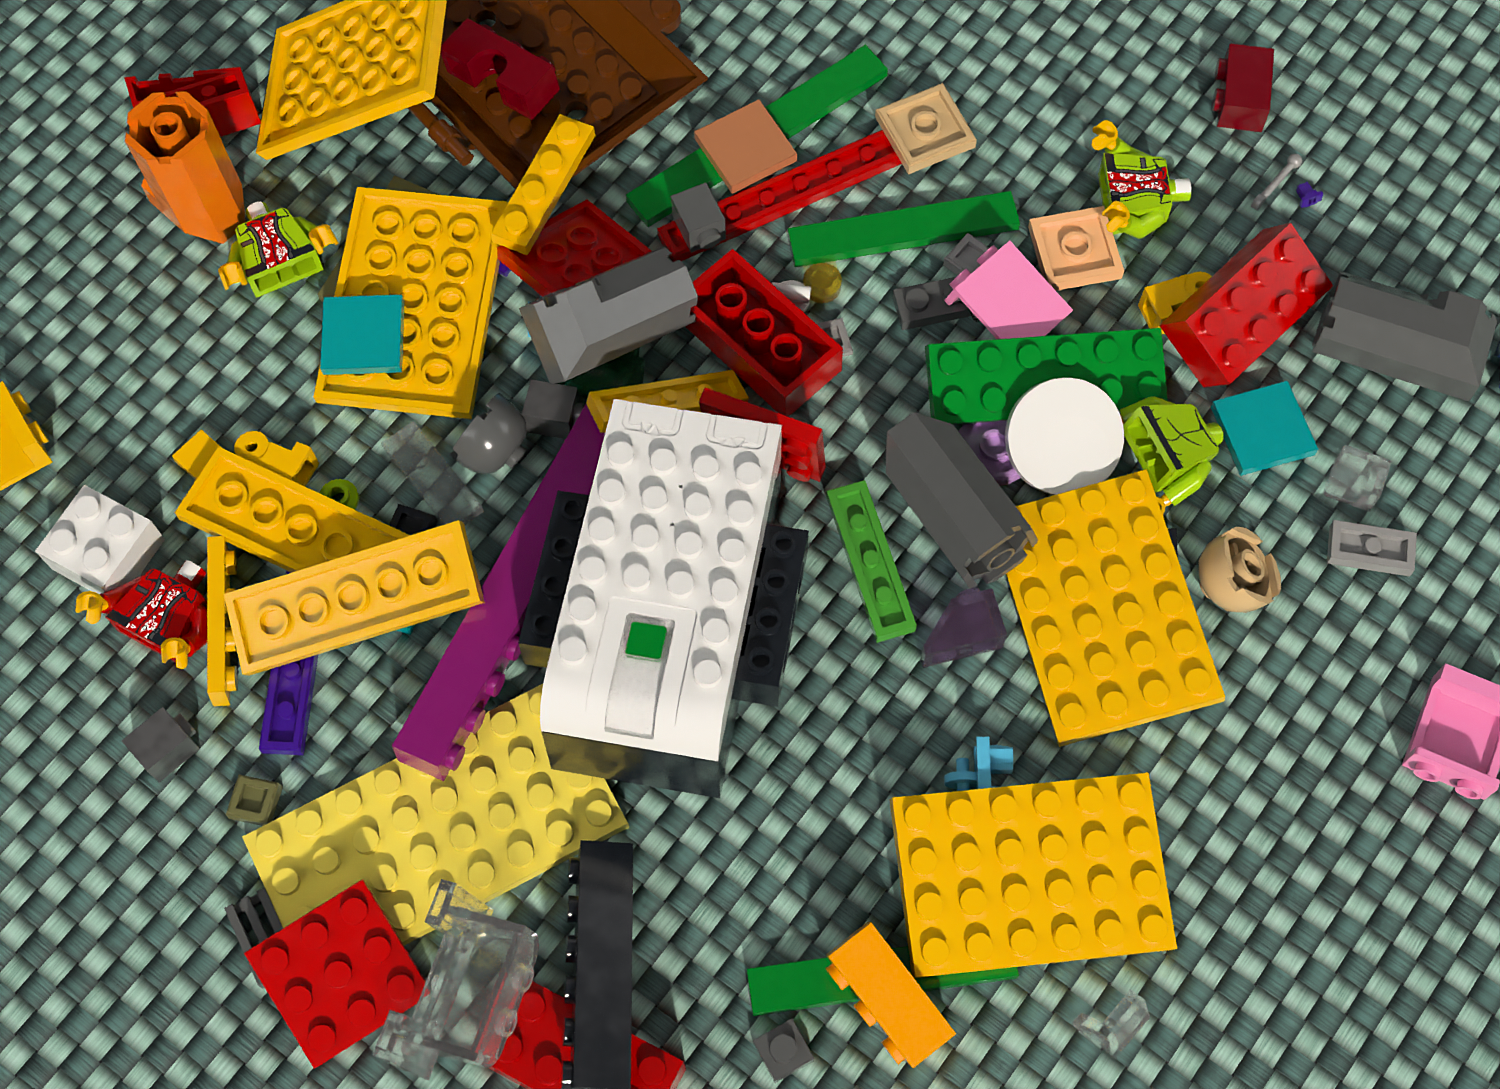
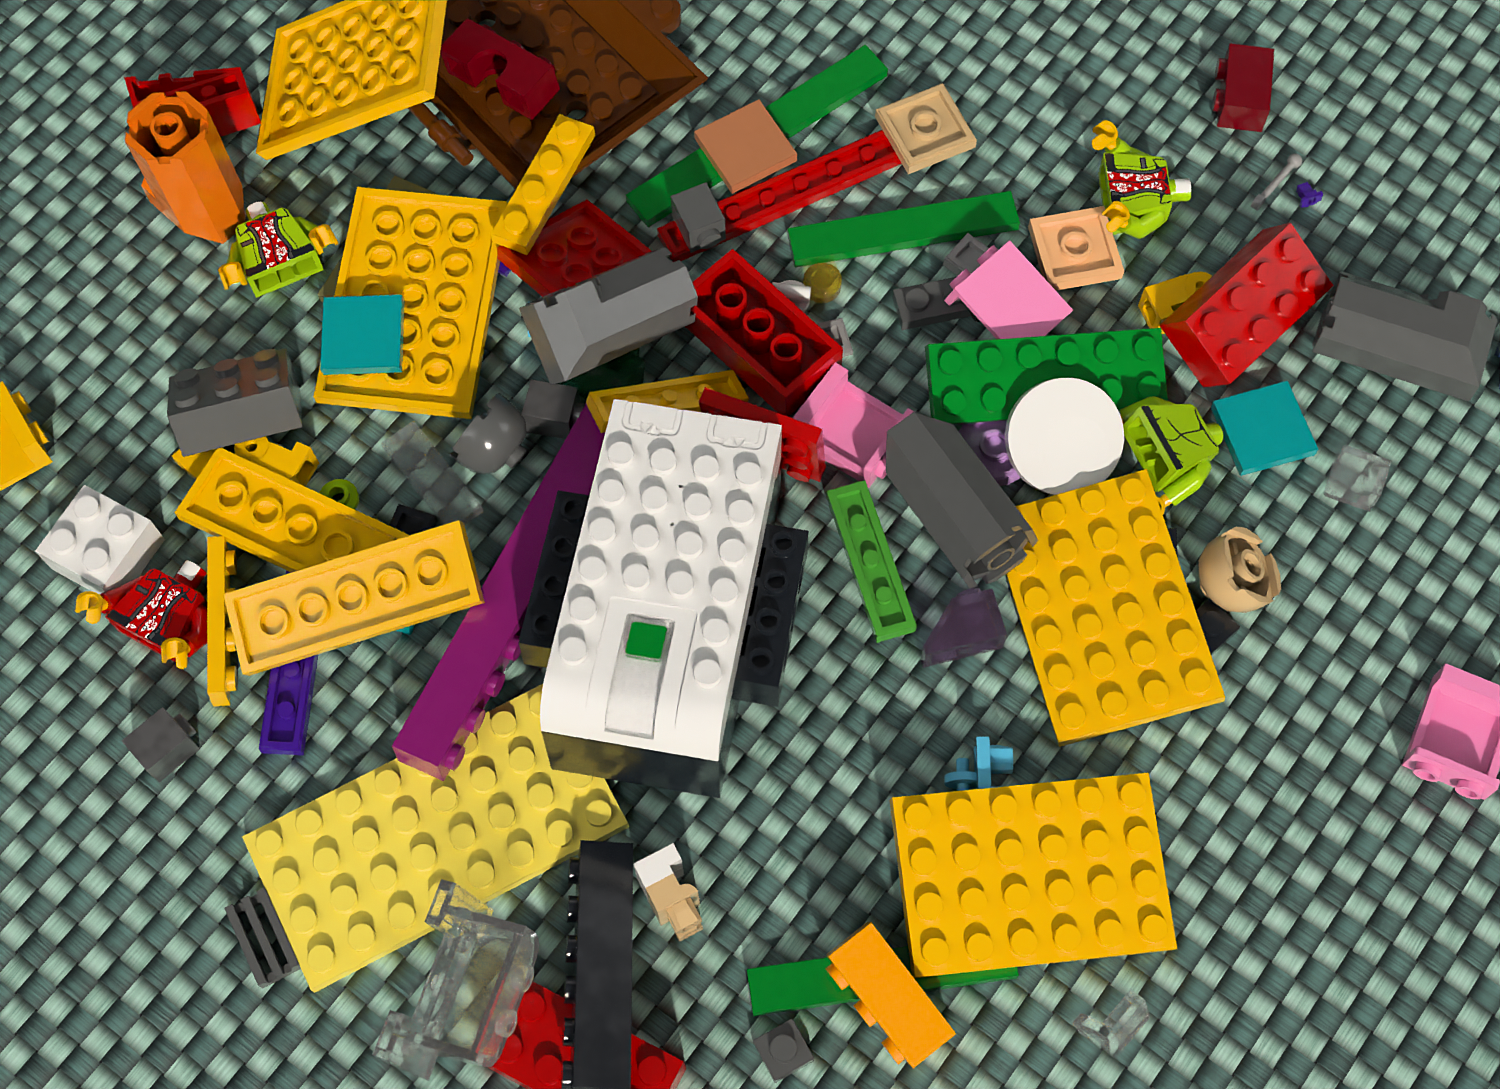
(234, 401): none -> dark grey brick
(254, 800): olive tile -> none
(337, 973): red plate -> none
(668, 899): none -> tan hips
(851, 425): none -> bright pink panel
(1216, 625): none -> black plate
(1371, 548): light grey plate -> none

